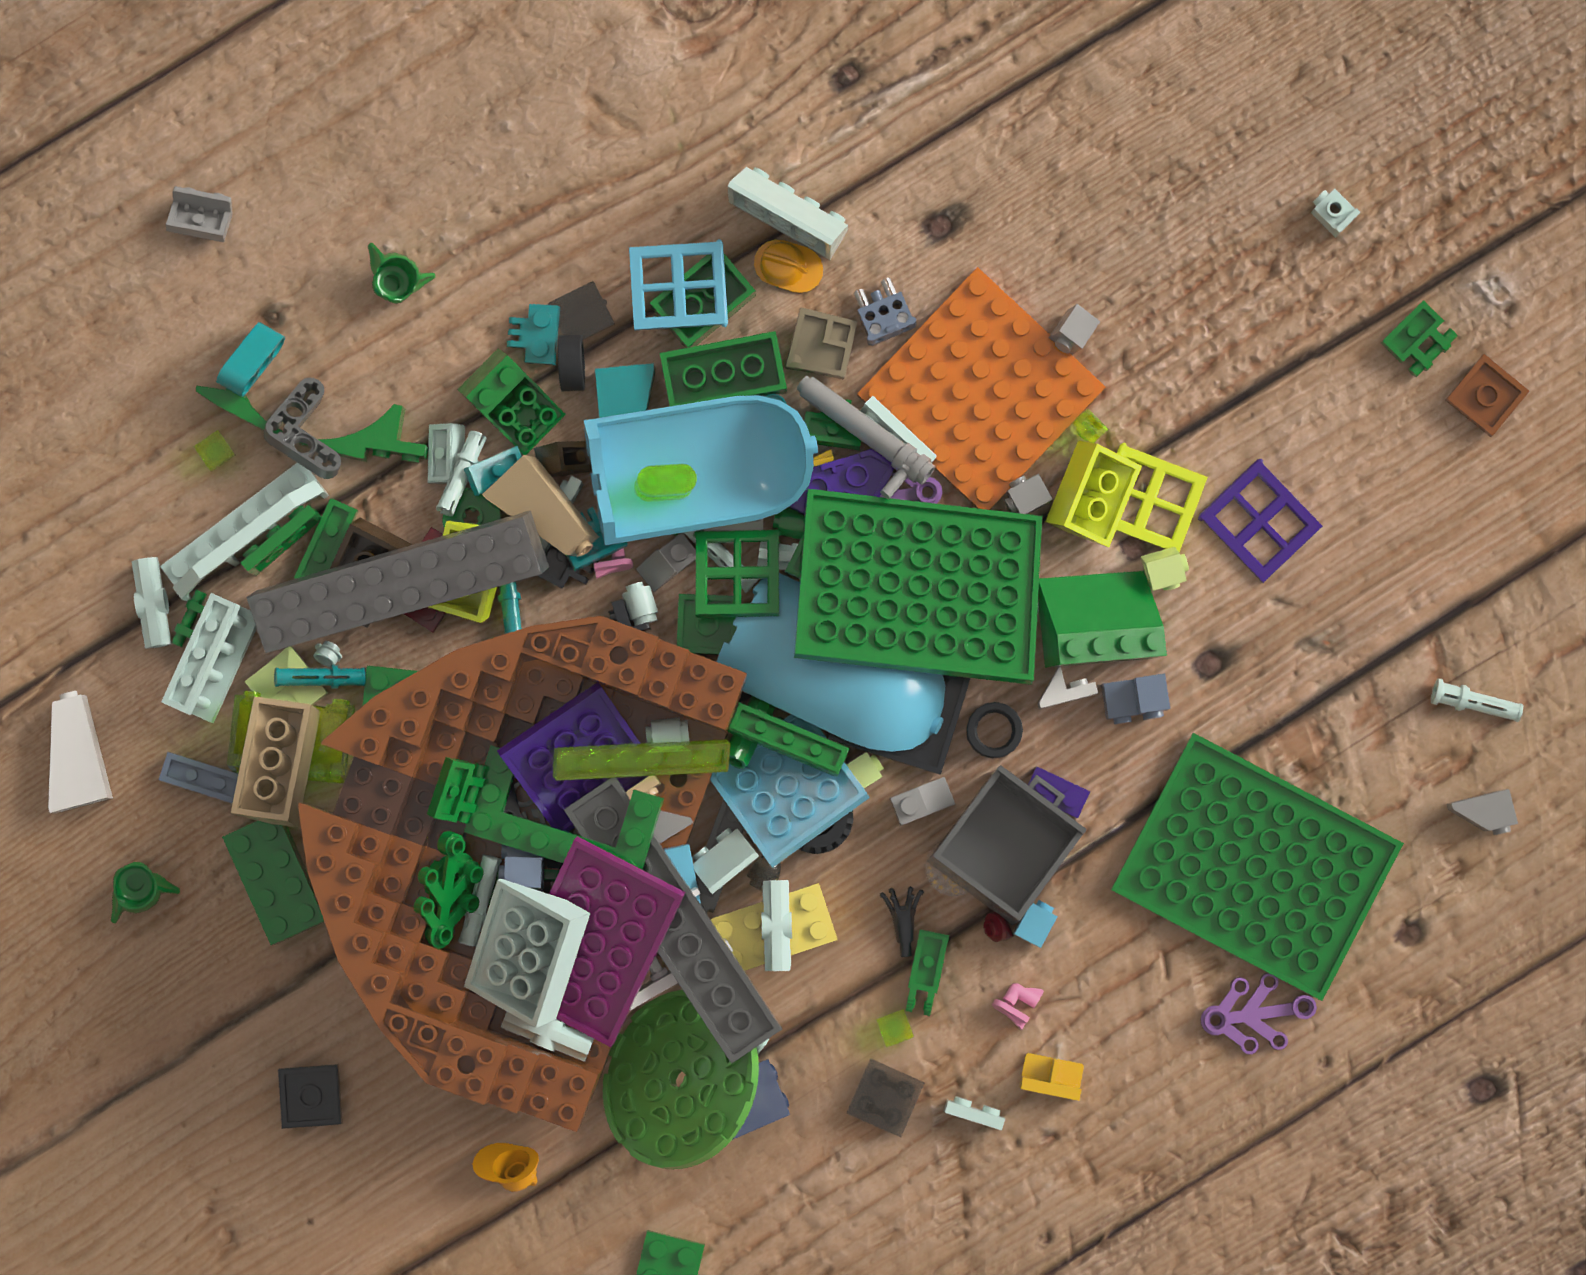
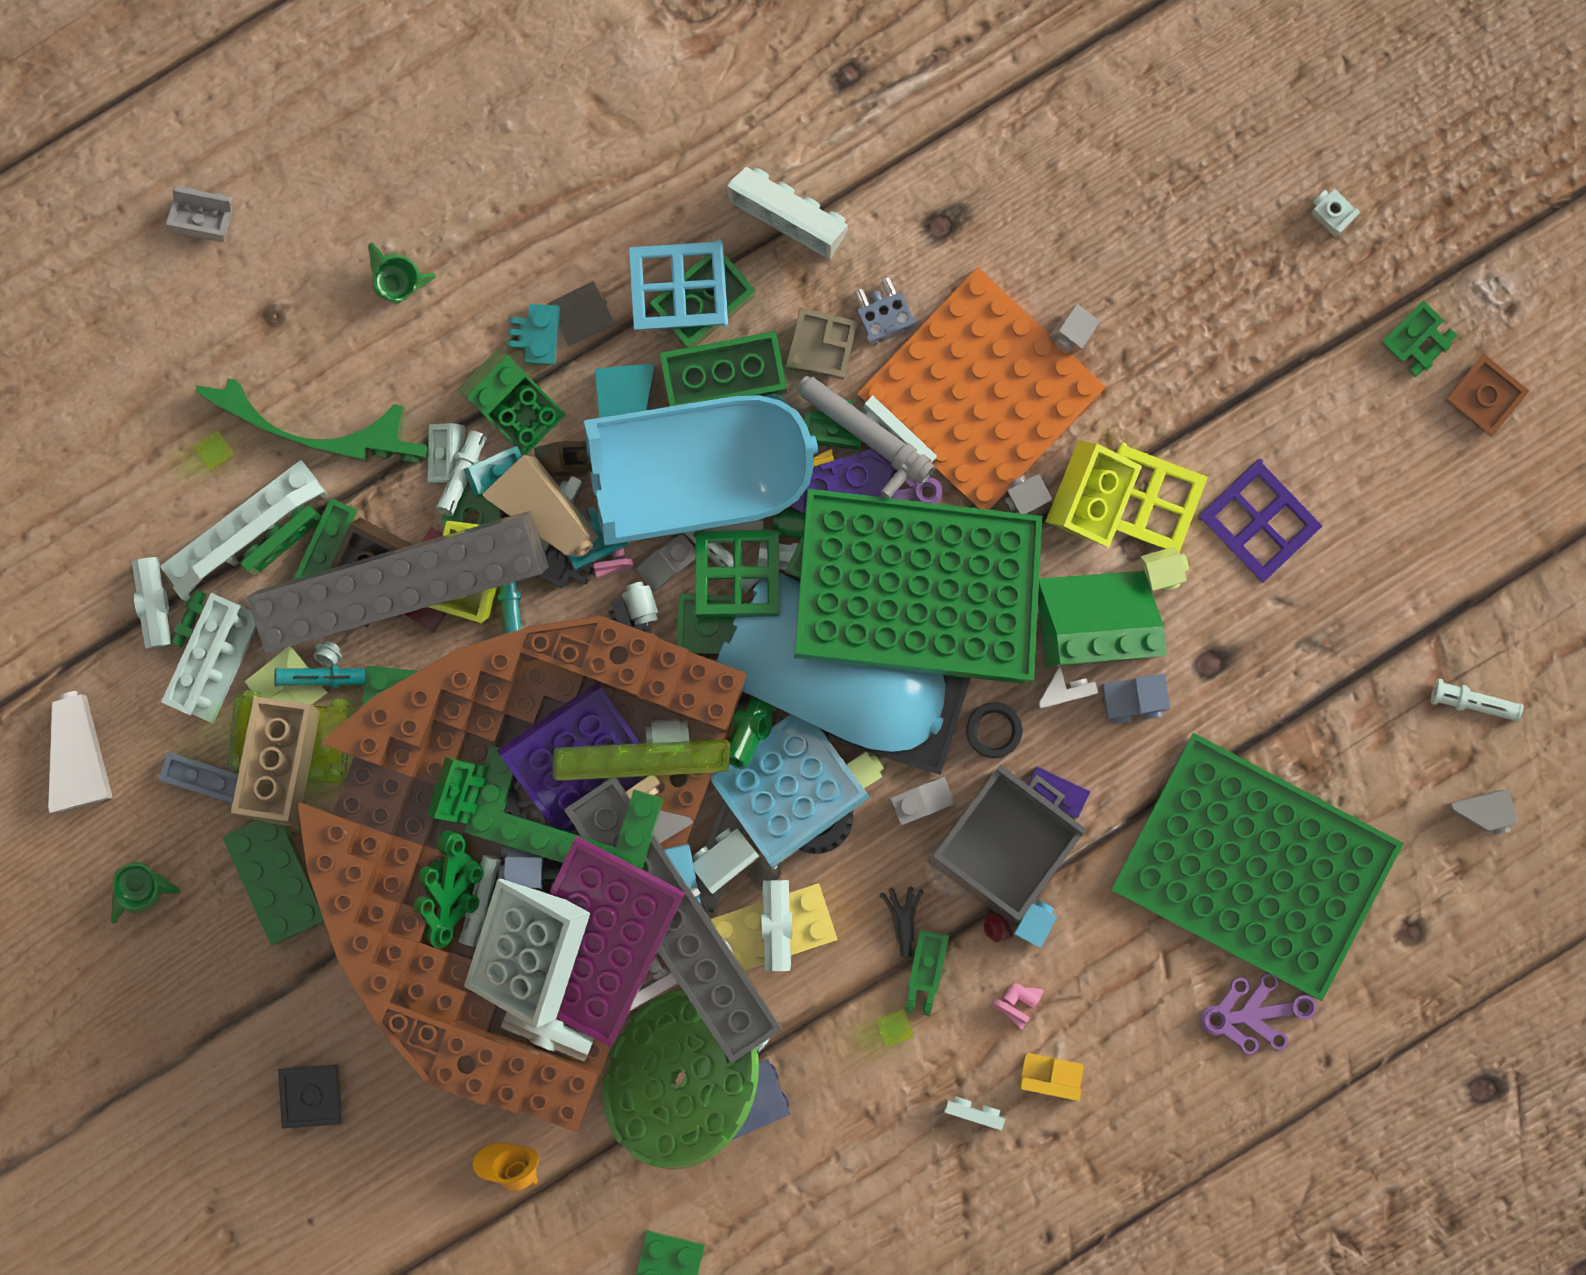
(250, 359): teal beam -> none
(293, 434): dark grey beam -> none
(571, 363): black tyre -> none
(665, 482): clear neon green brick -> none
(788, 266): light orange piece -> none
(788, 739): green tile -> none
(885, 1097): clear smoke plate -> none
(1089, 427): clear neon green plate -> none

